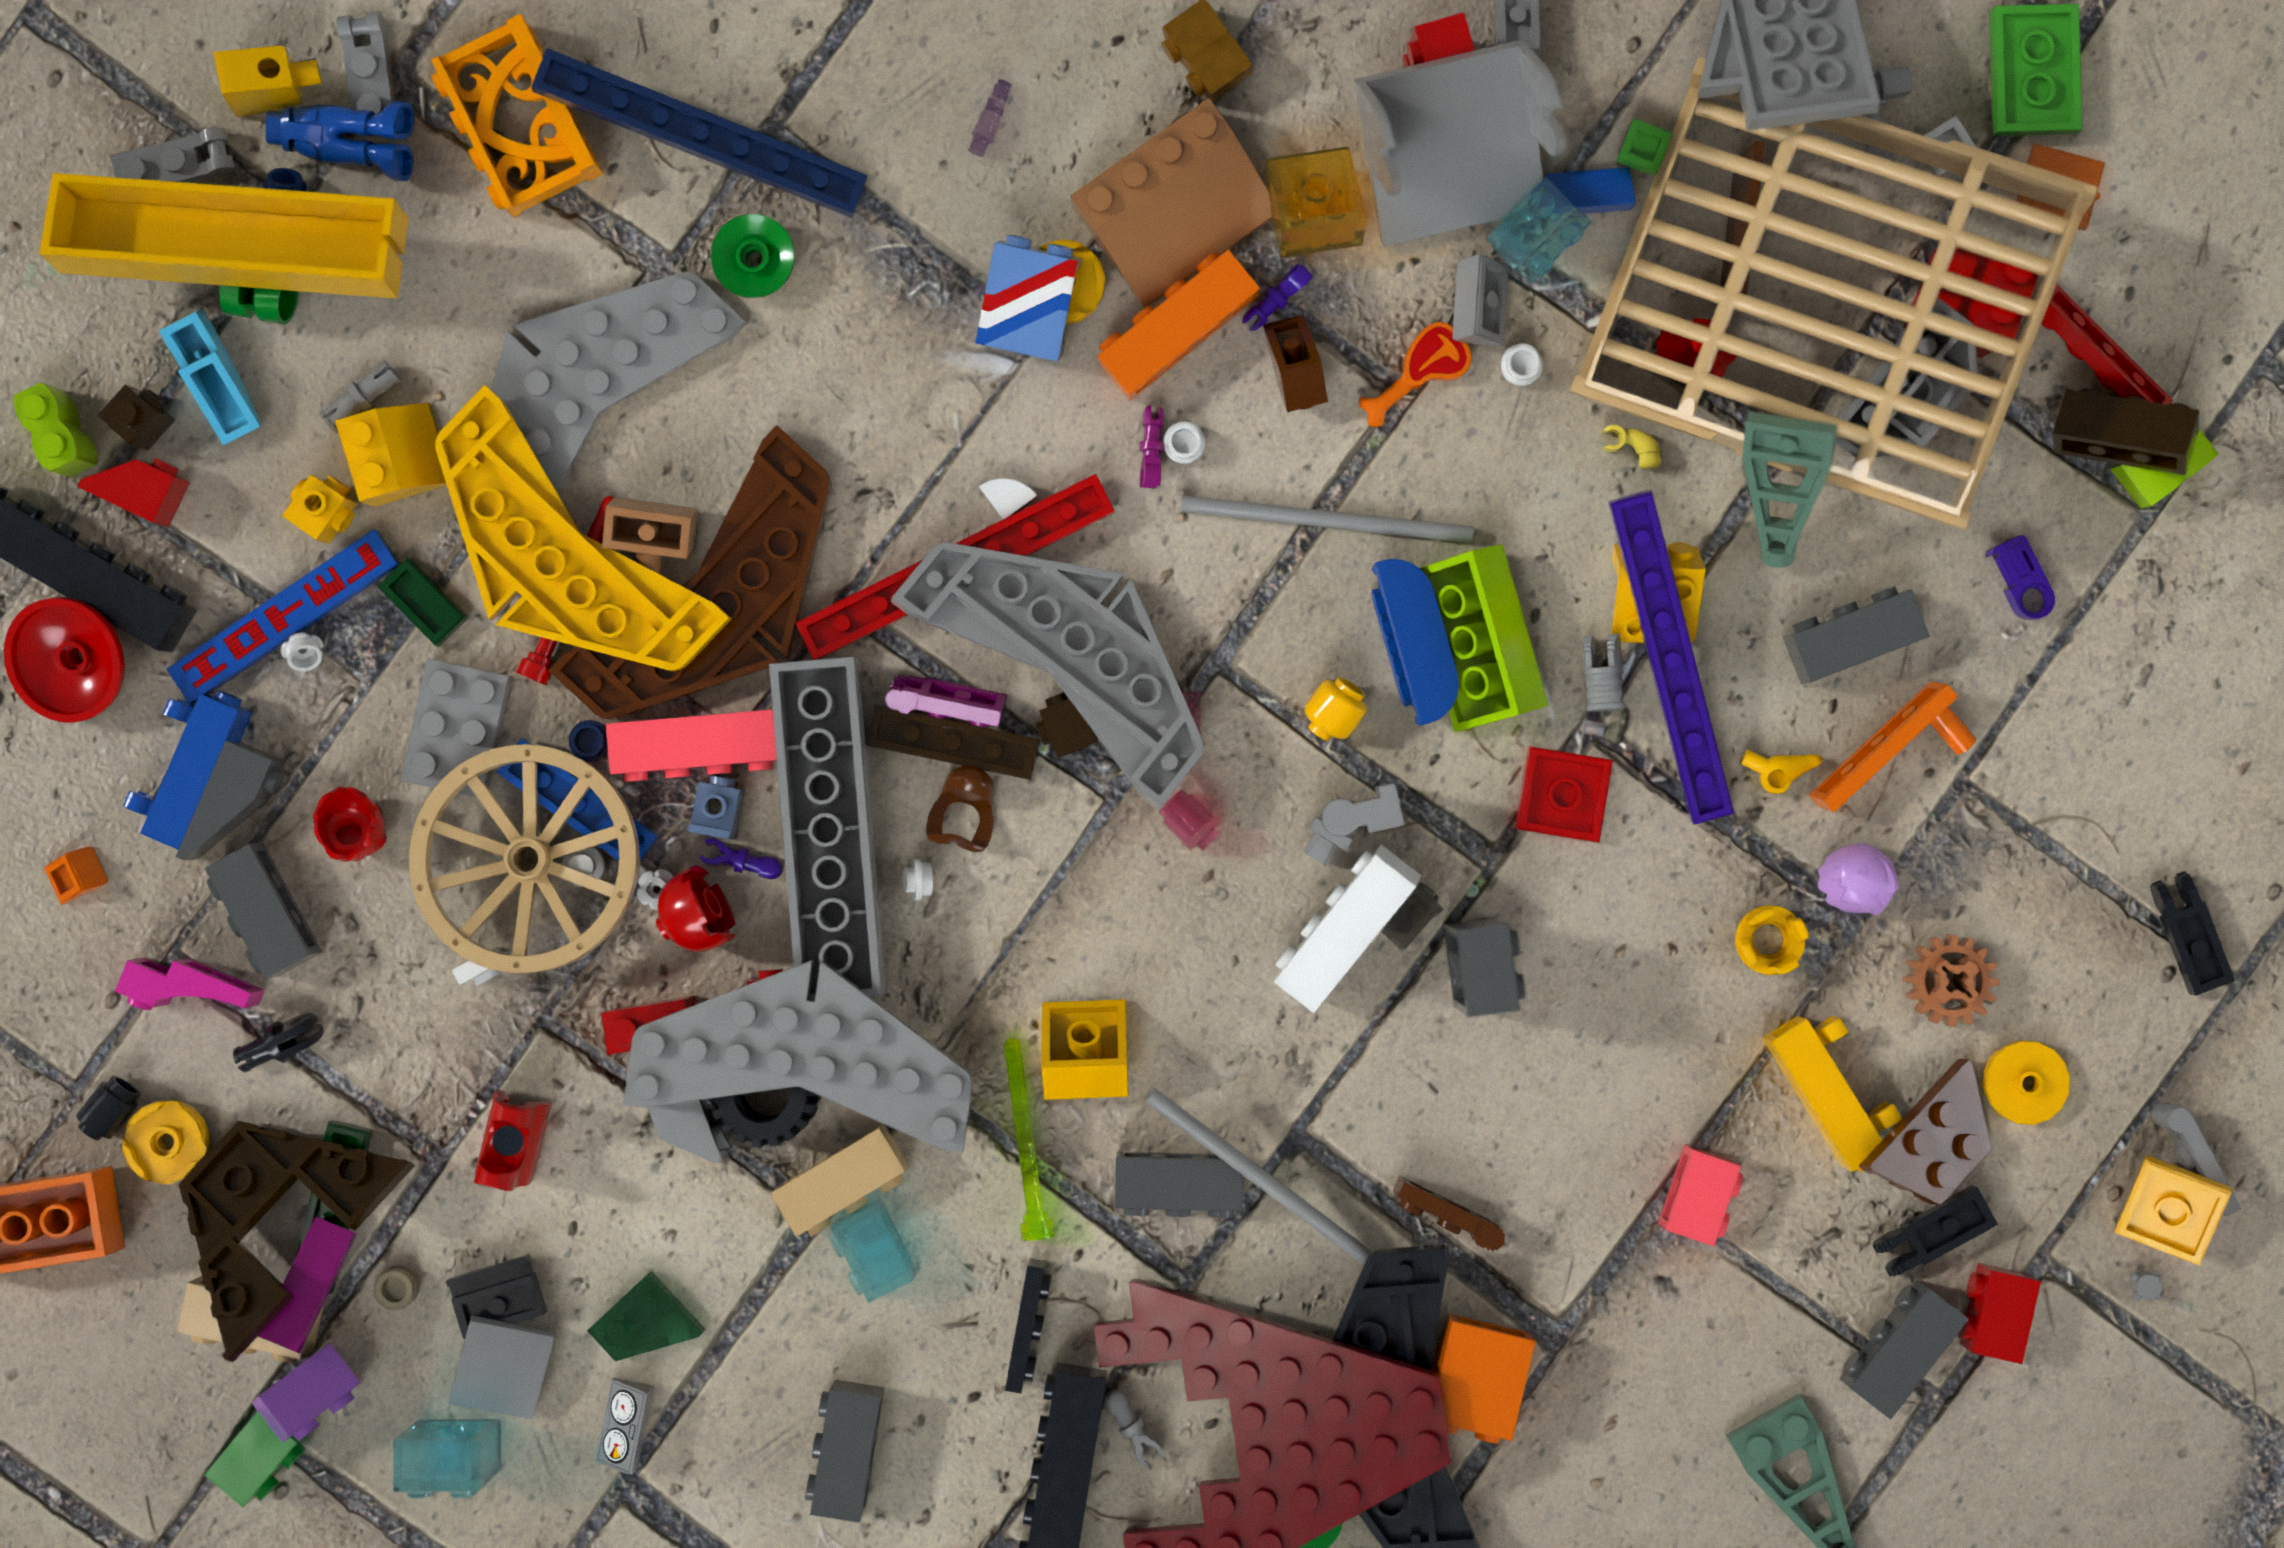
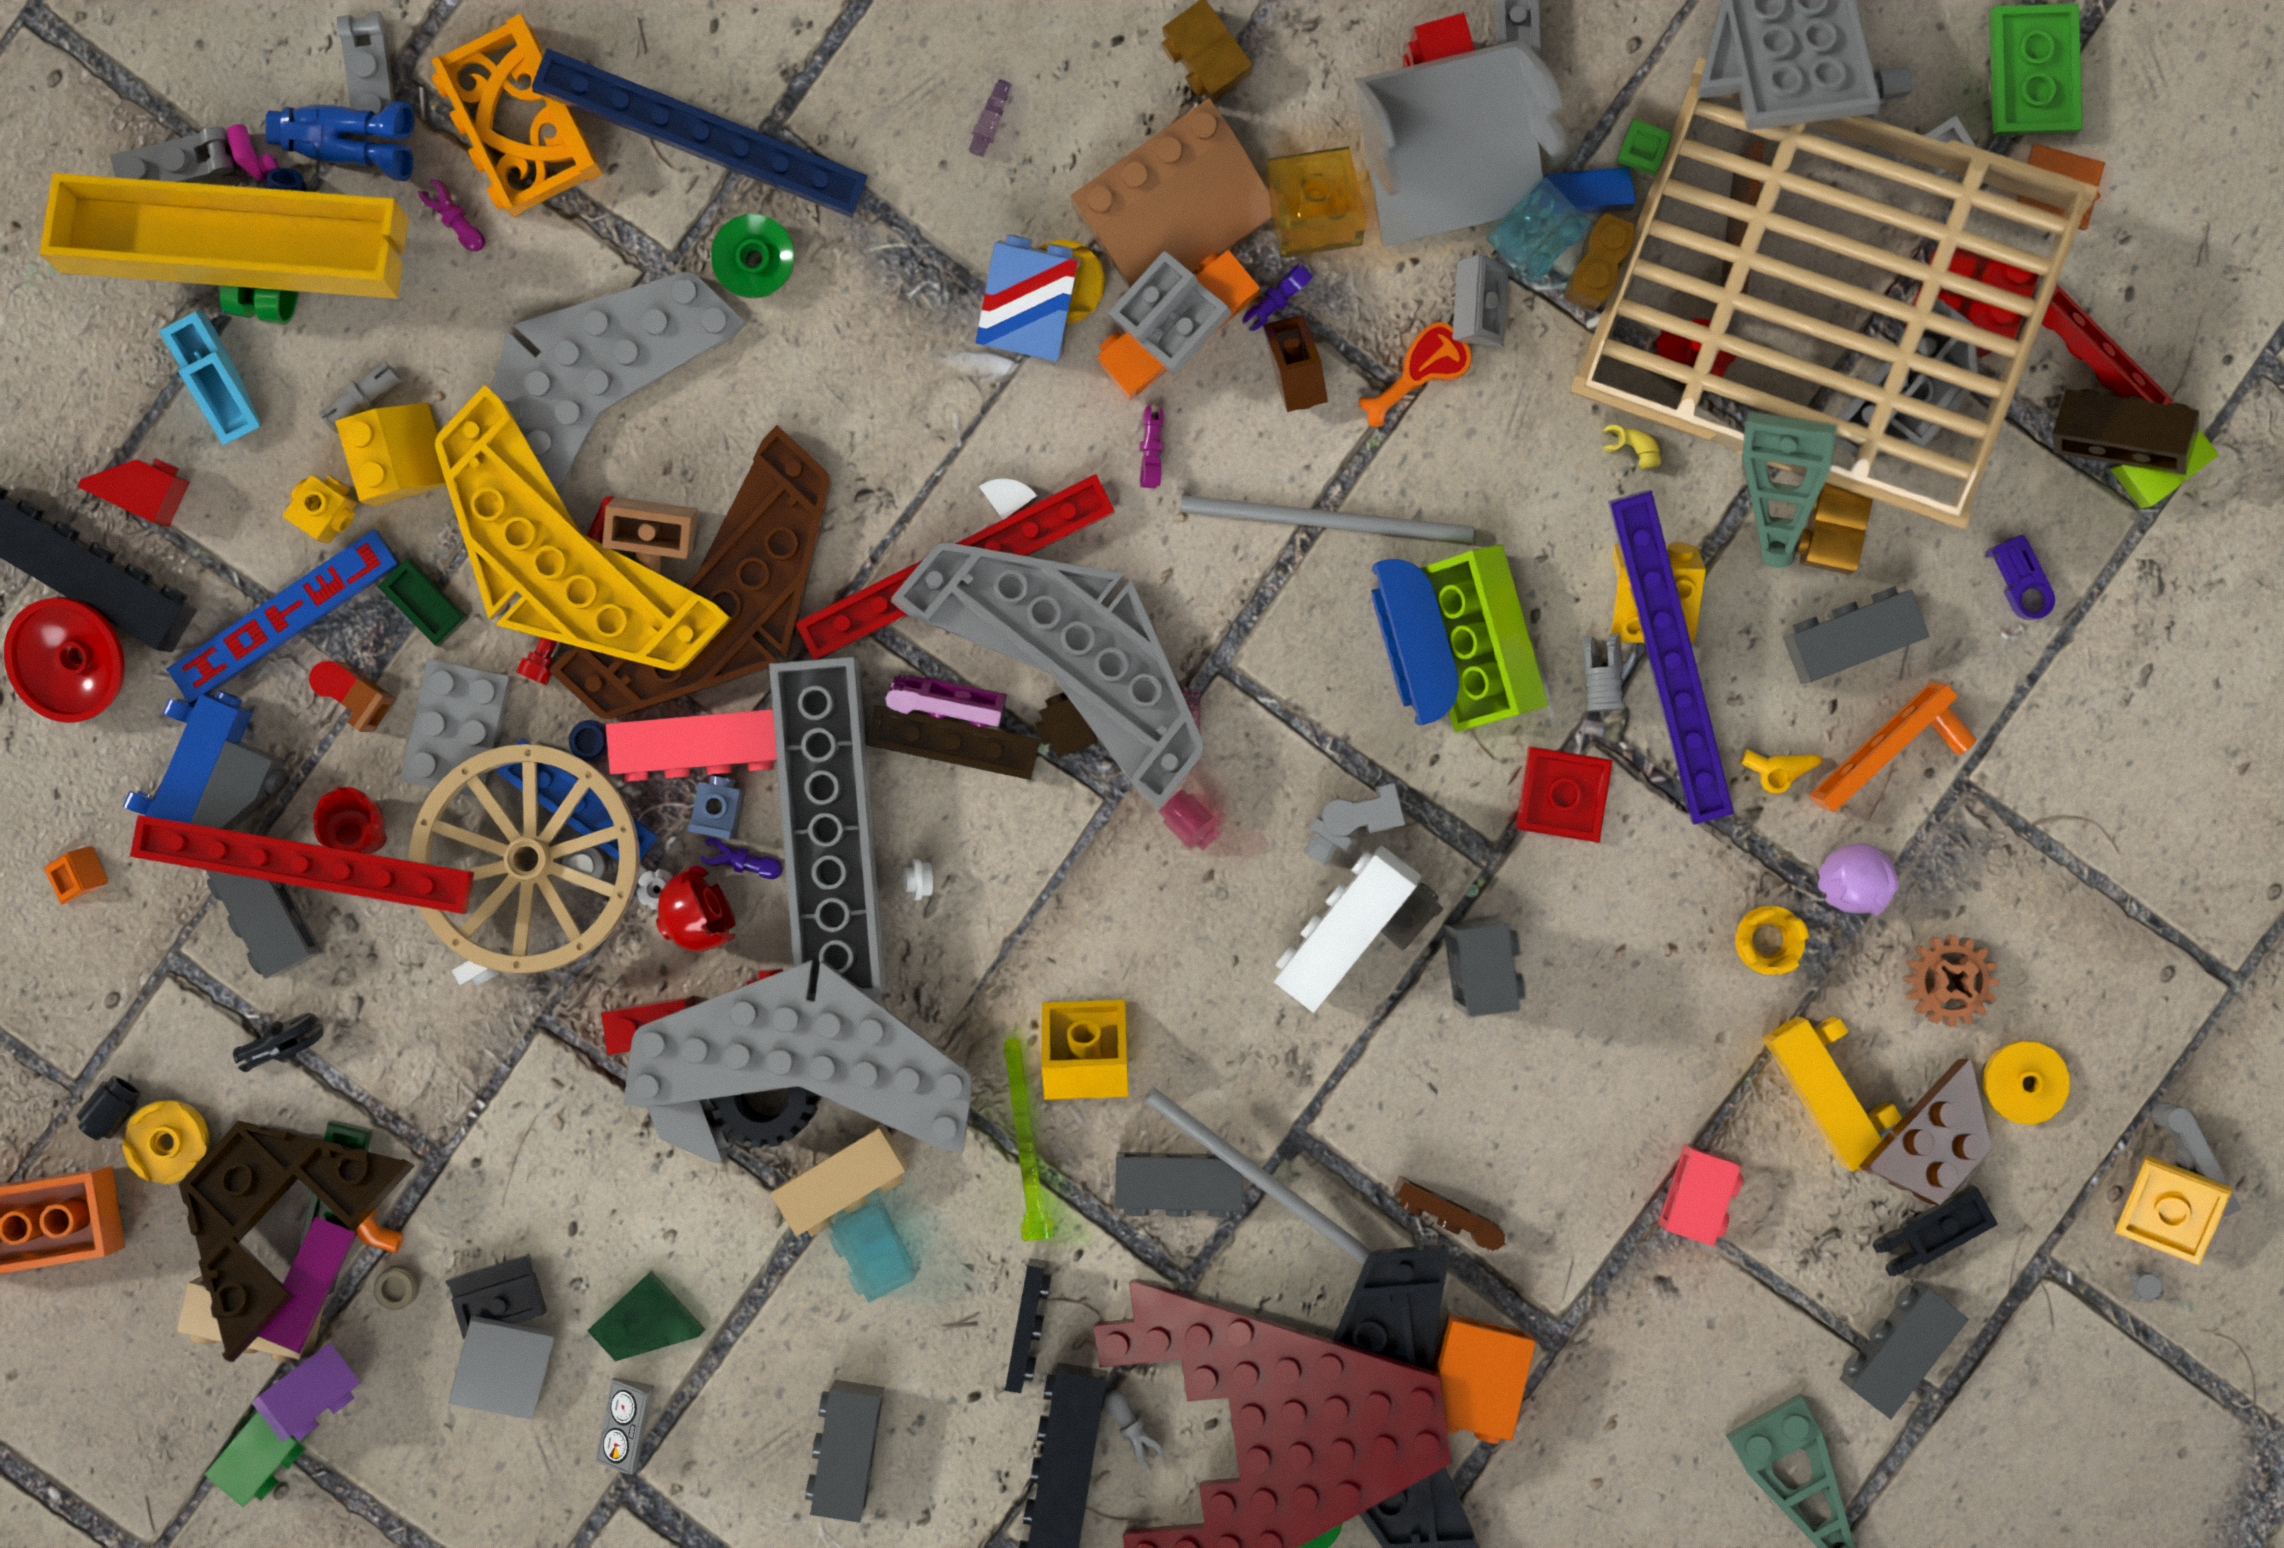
(55, 430): lime brick -> none
(137, 416): dark brown brick -> none
(154, 985): dark pink slope -> none
(246, 157): none -> dark pink arm
(263, 78): yellow torso -> none
(300, 658): white plate -> none
(302, 864): none -> red plate
(352, 690): none -> leg
(379, 1237): none -> orange arm
(446, 1457): clear light blue brick -> none
(454, 217): none -> magenta piece
(511, 1143): red piece -> none
(970, 786): reddish brown piece -> none
(1169, 312): none -> light grey slope
(1184, 442): white plate -> none
(1335, 709): yellow head -> none
(1521, 364): white plate -> none
(1601, 254): none -> pearl gold brick
(1835, 530): none -> pearl gold brick
(1999, 1312): red brick -> none
(2192, 936): black hinge -> none

